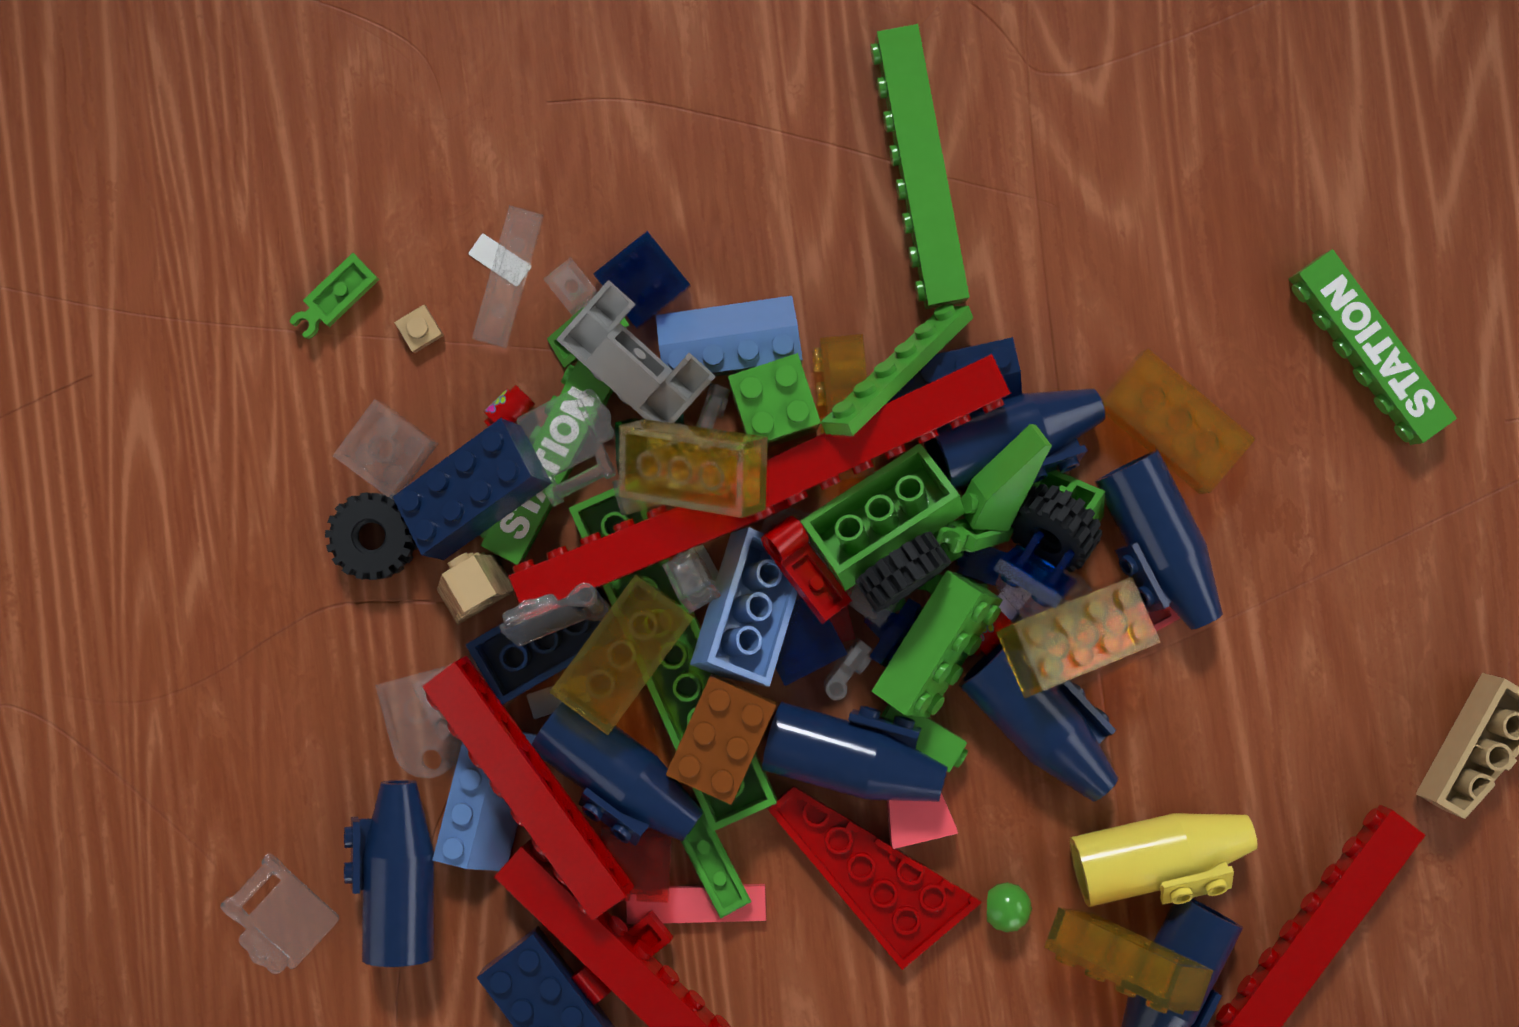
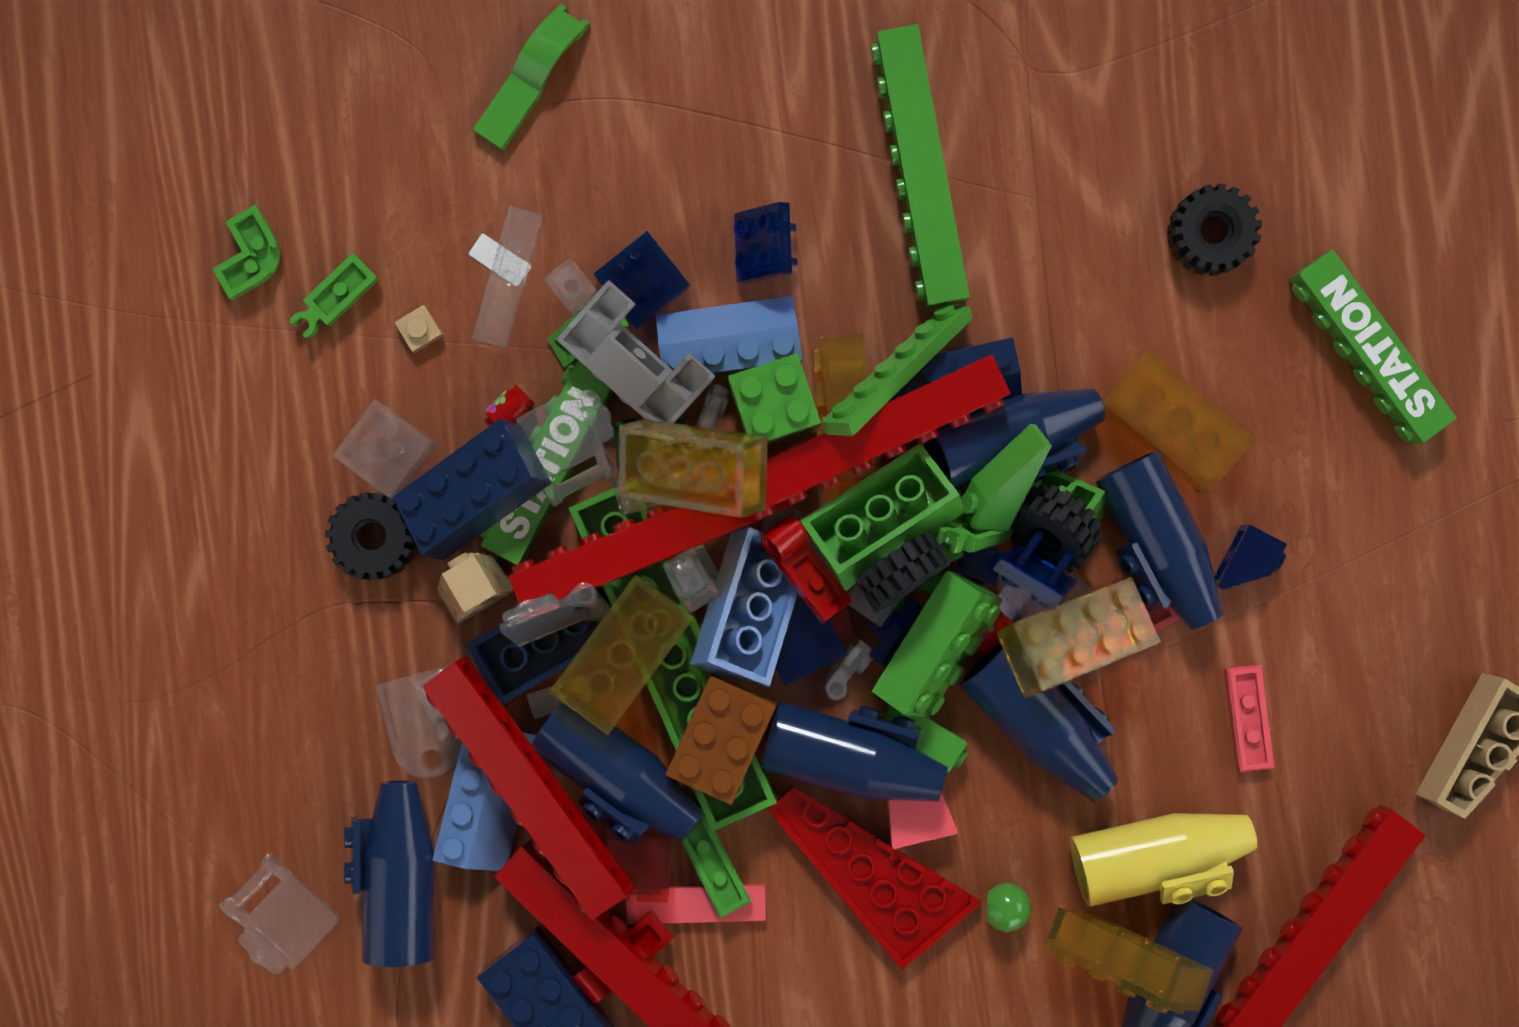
(258, 256): none -> bright green plate
(529, 77): none -> bright green piece
(763, 242): none -> clear blue plate
(1239, 224): none -> black tyre
(1249, 557): none -> clear blue slope
(1249, 718): none -> coral tile

